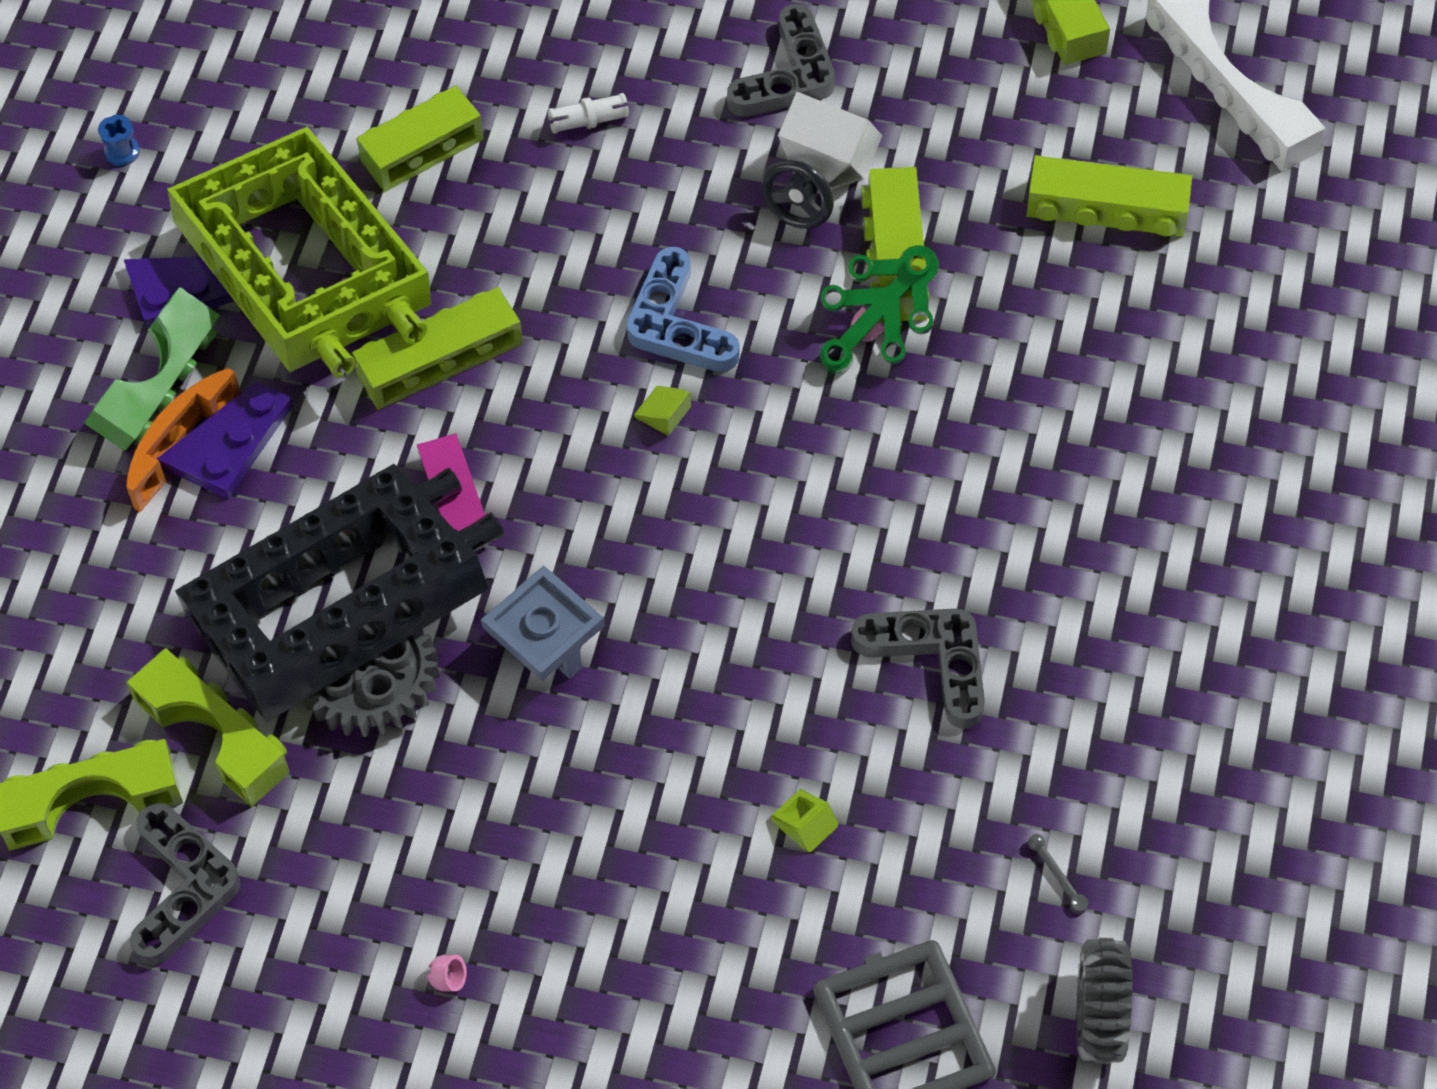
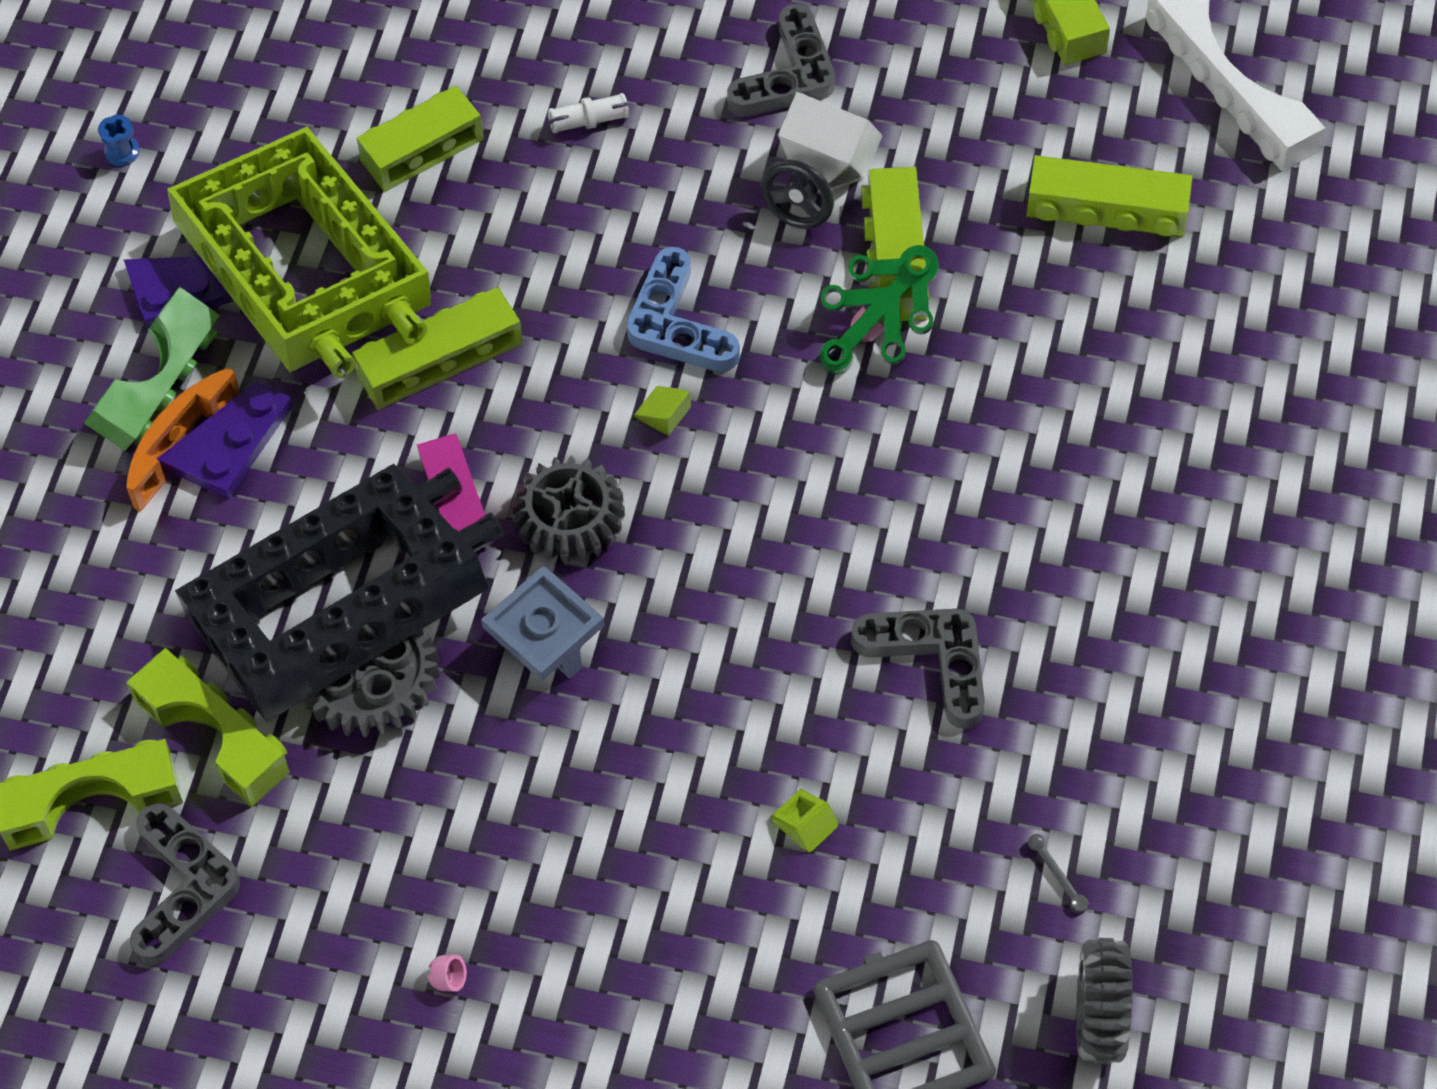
(578, 528): none -> dark grey gear

